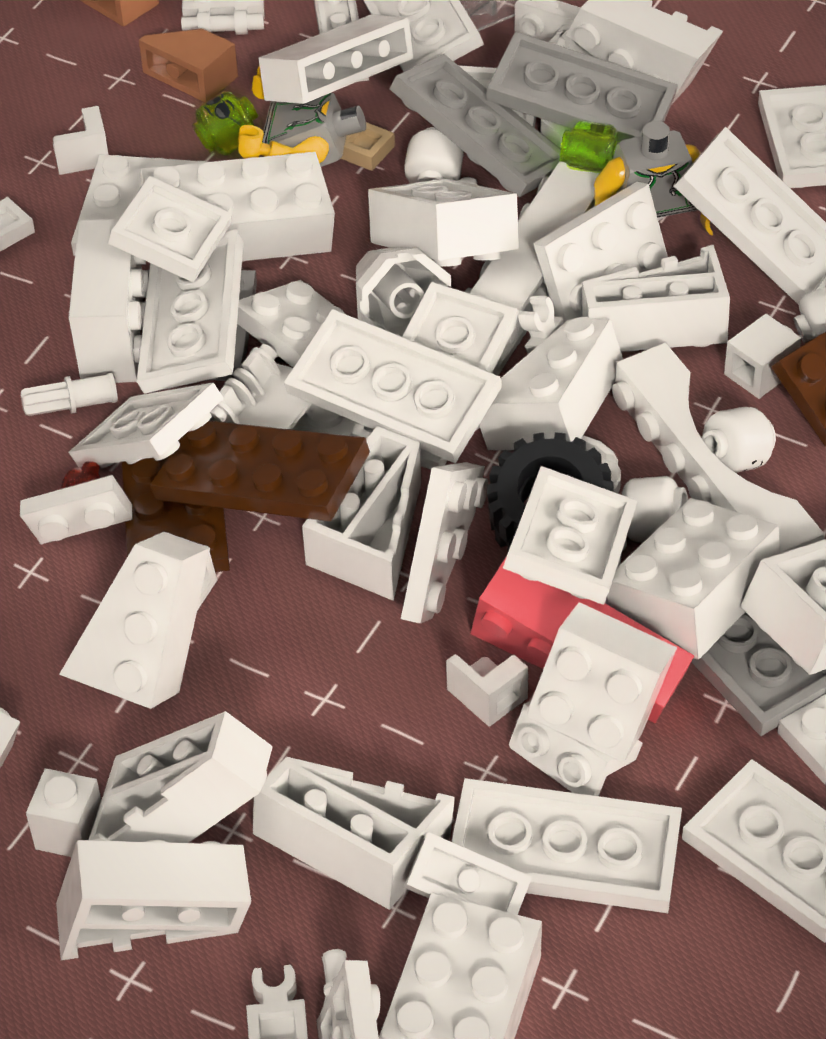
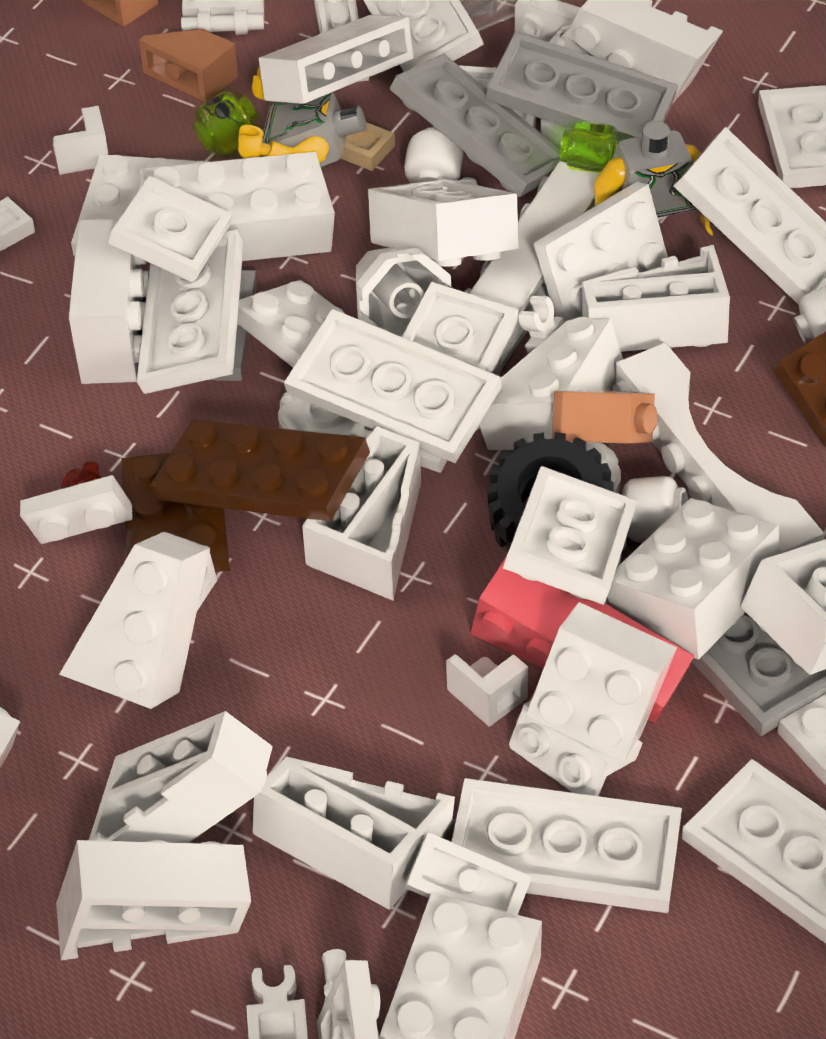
(62, 811): white brick -> none
(69, 395): white axle -> none
(148, 426): white plate -> none
(259, 394): white hinge -> none
(442, 535): white plate -> none
(605, 416): none -> nougat slope
(740, 438): white head -> none
(756, 351): white brick -> none

